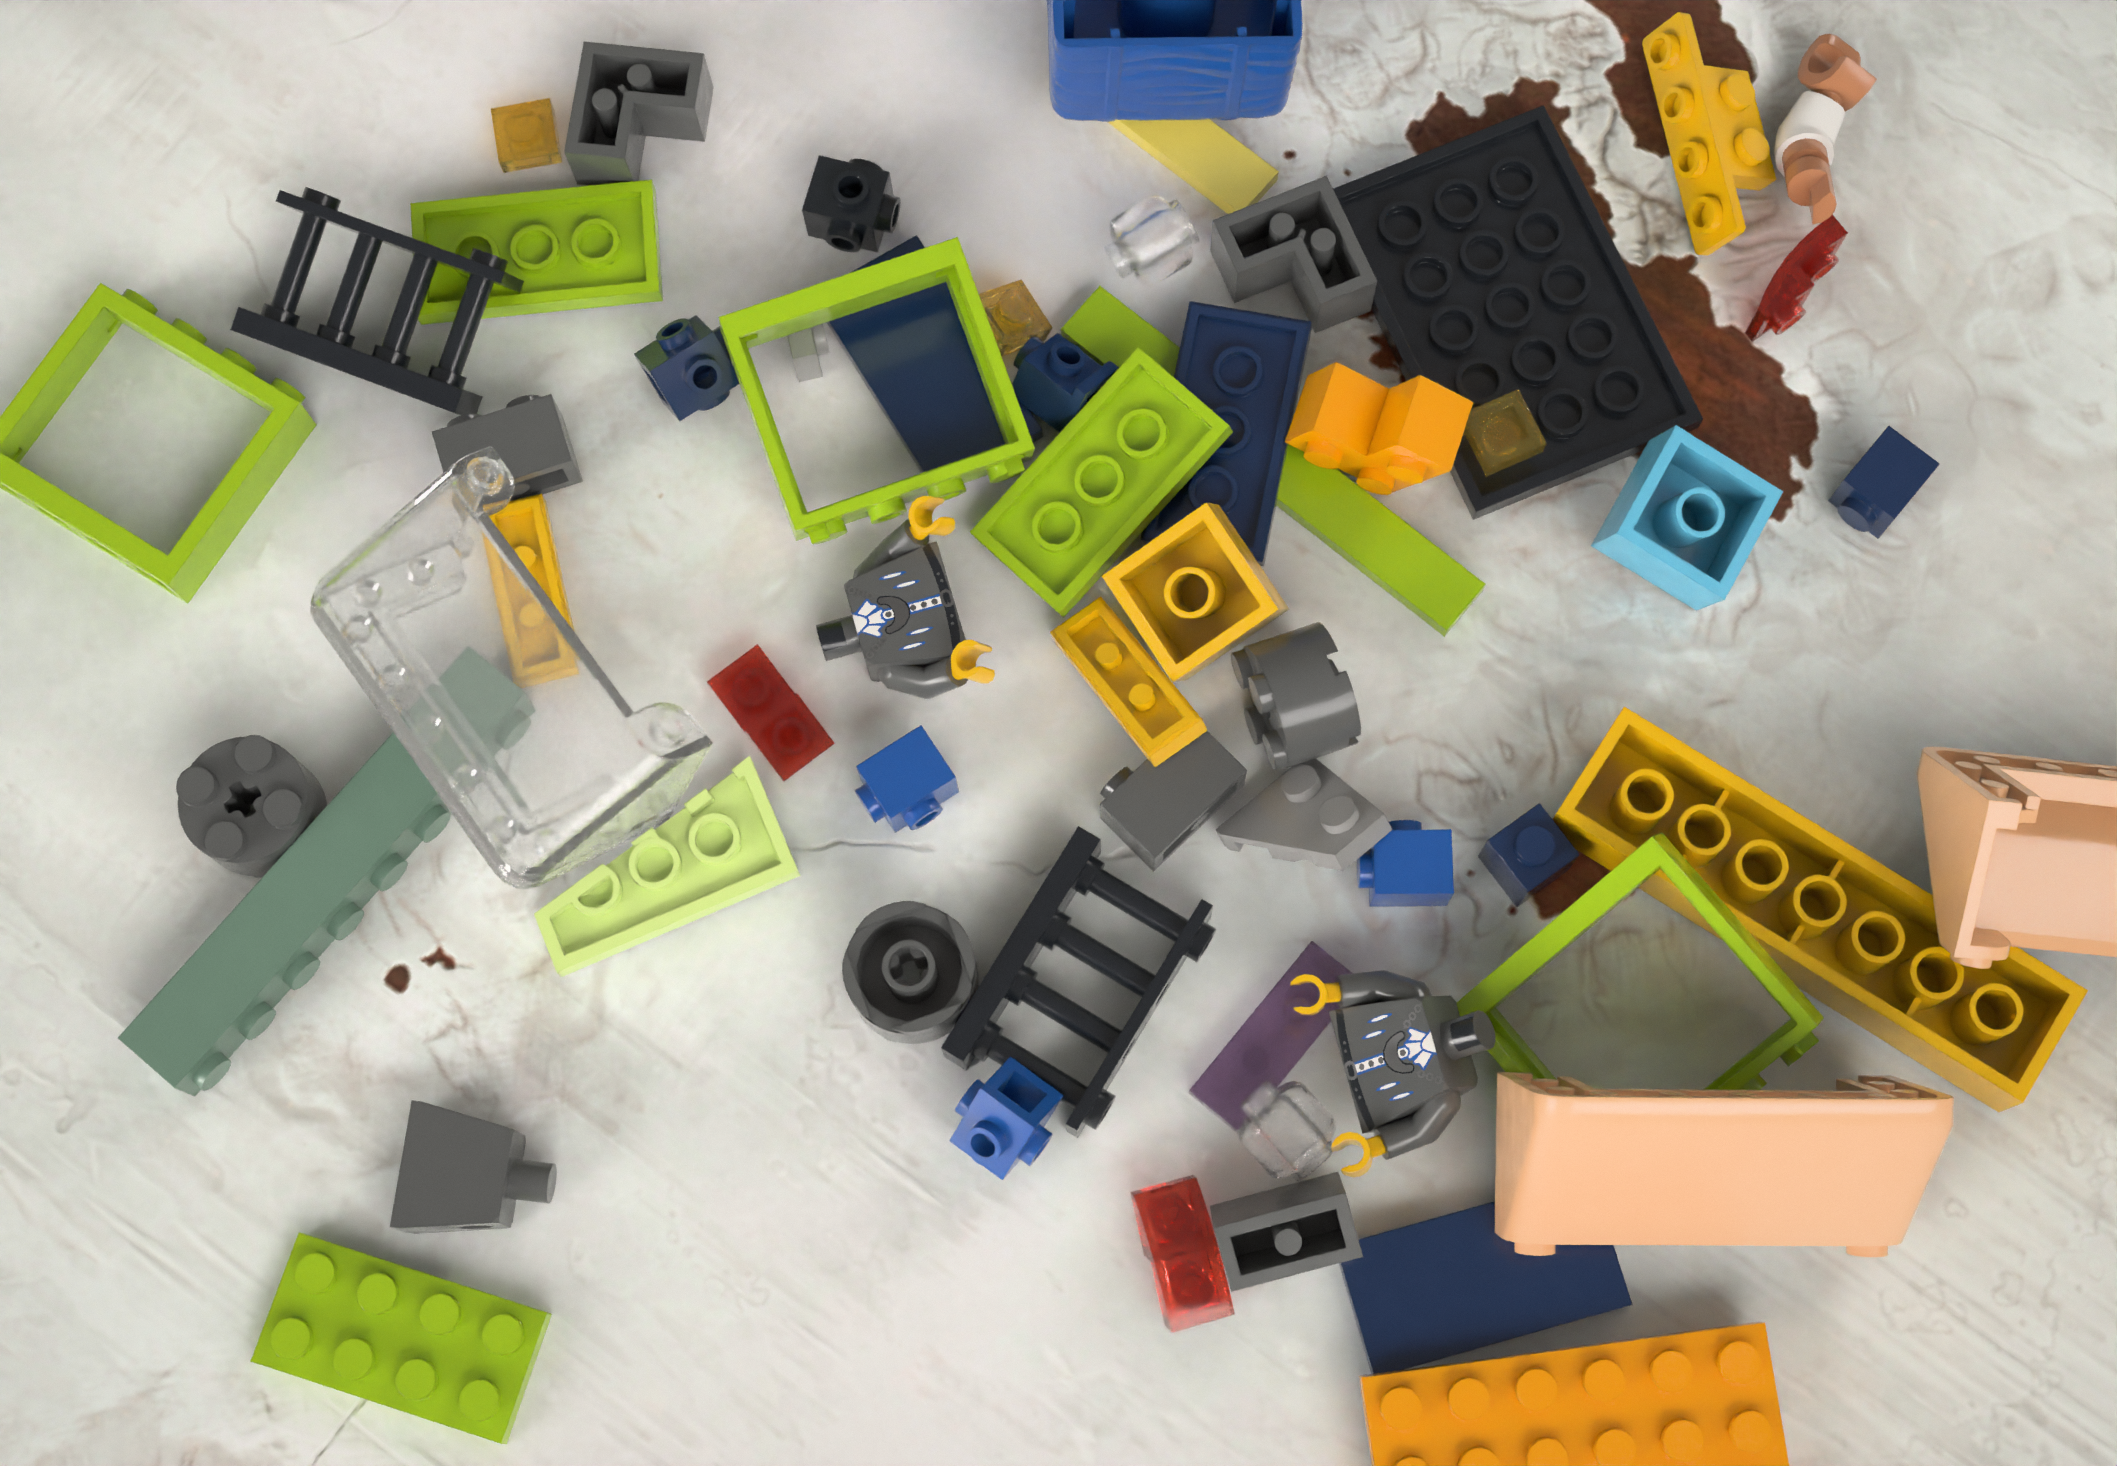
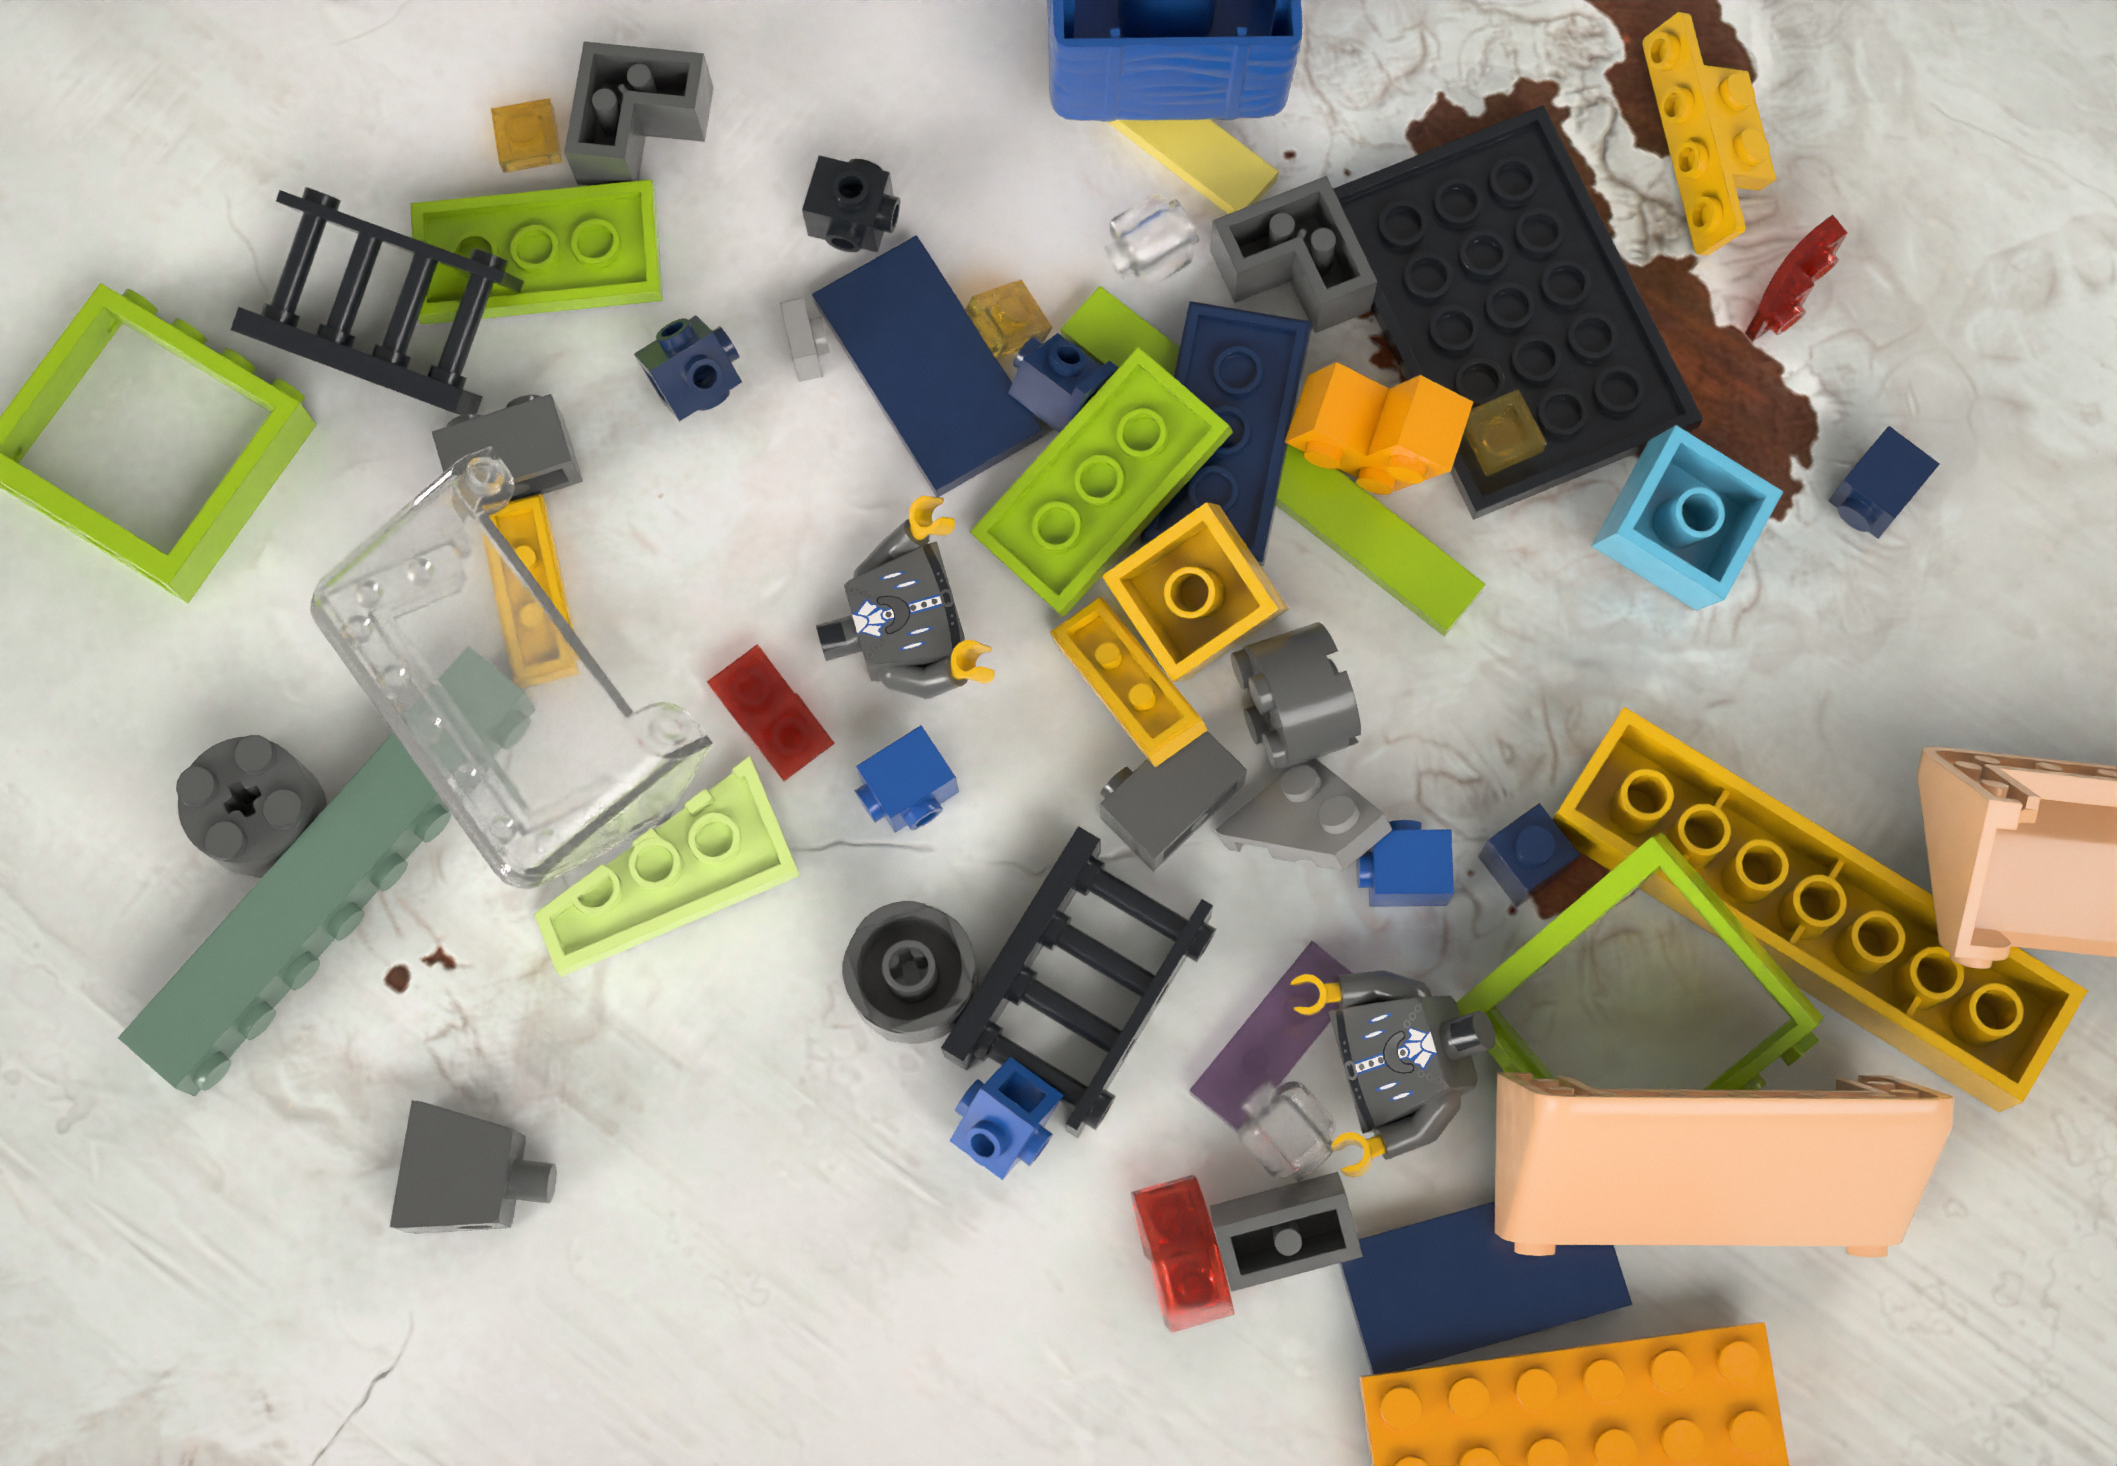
(402, 1338): lime plate -> none
(849, 295): lime window -> none
(1810, 129): nougat piece -> none

